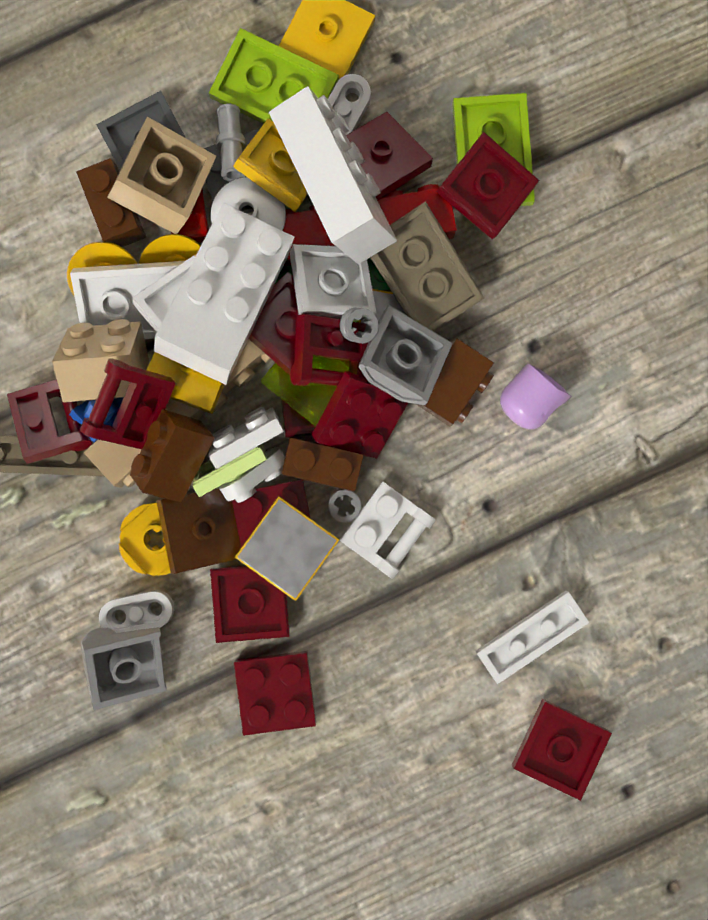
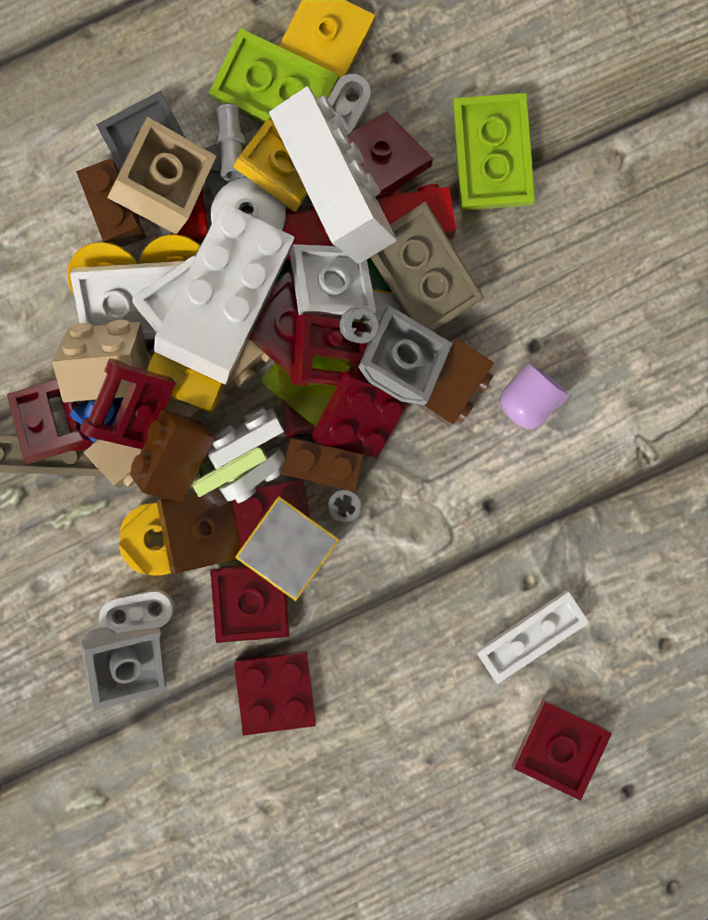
(376, 524): white plate -> none
(488, 185): dark red plate -> none

